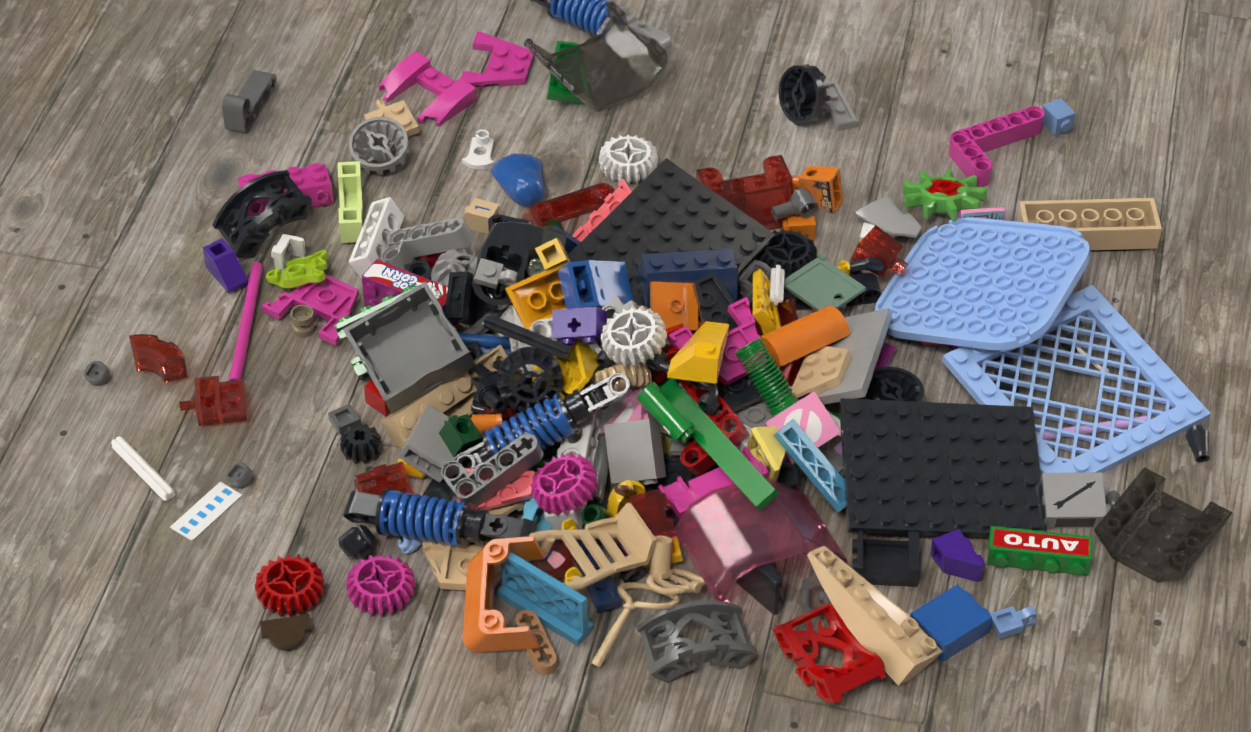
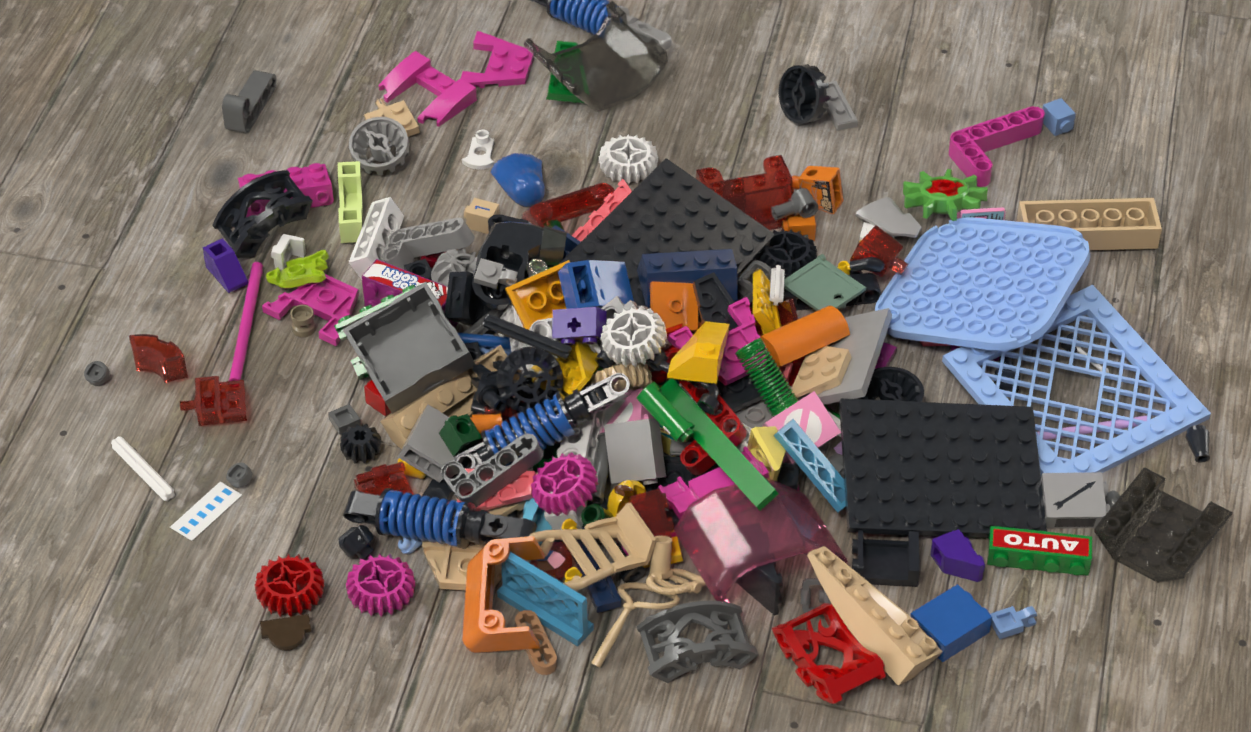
(552, 253): yellow brick -> none

